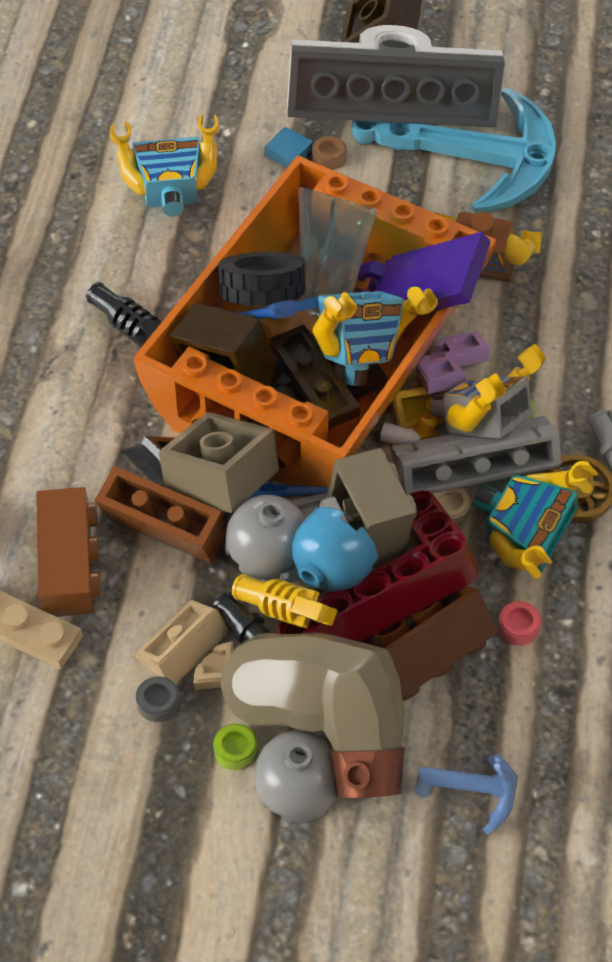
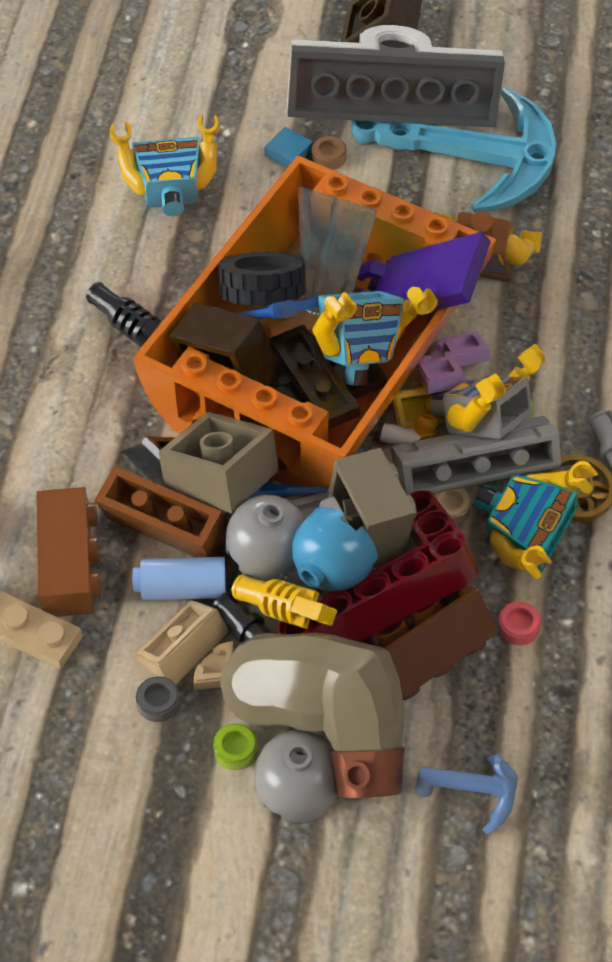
(180, 578): none -> light blue brick

